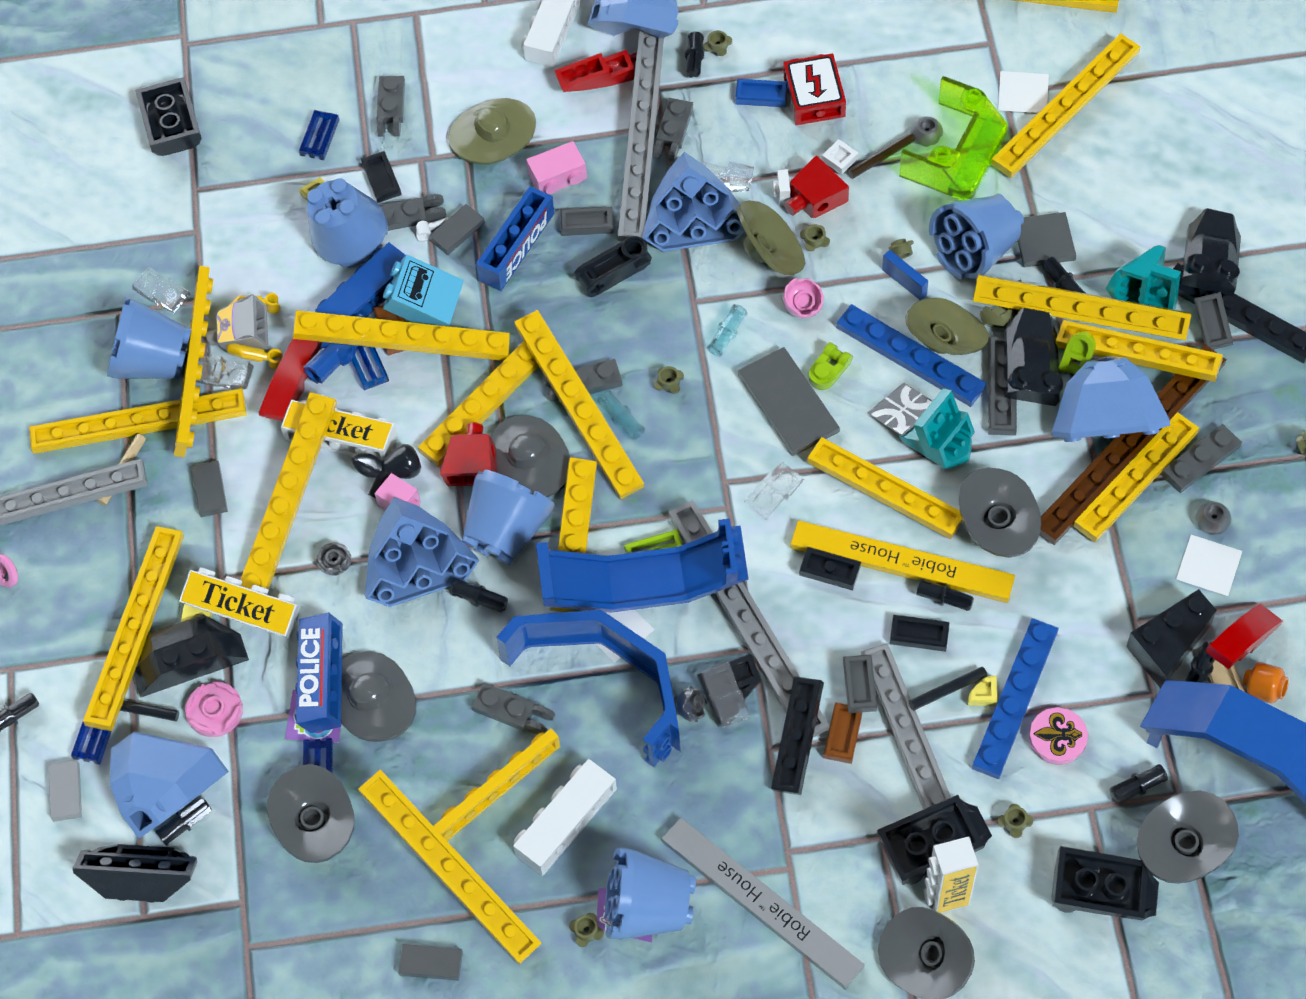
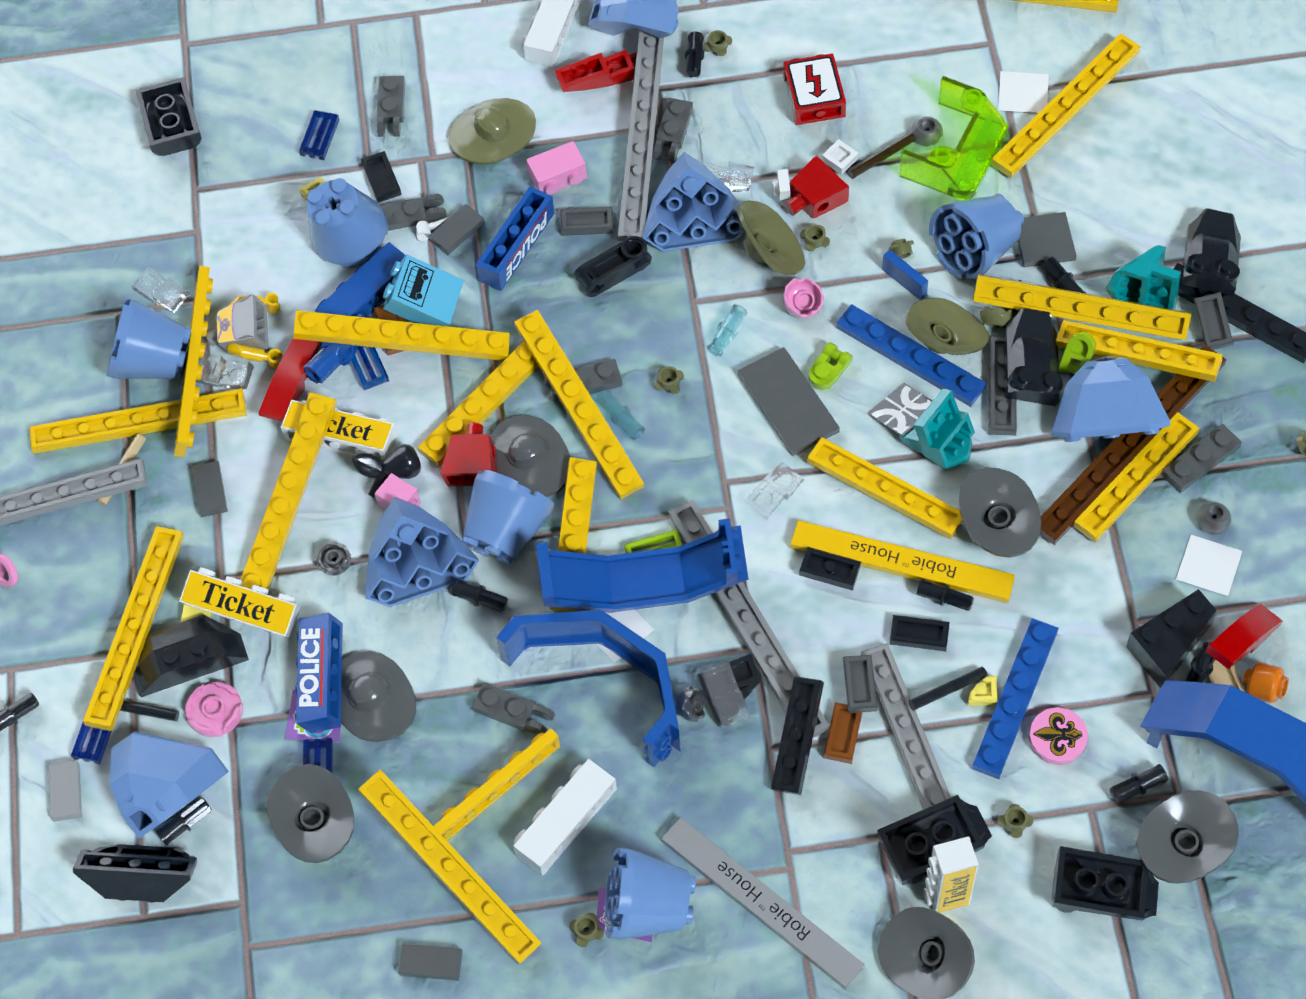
(761, 93): blue tile -> none

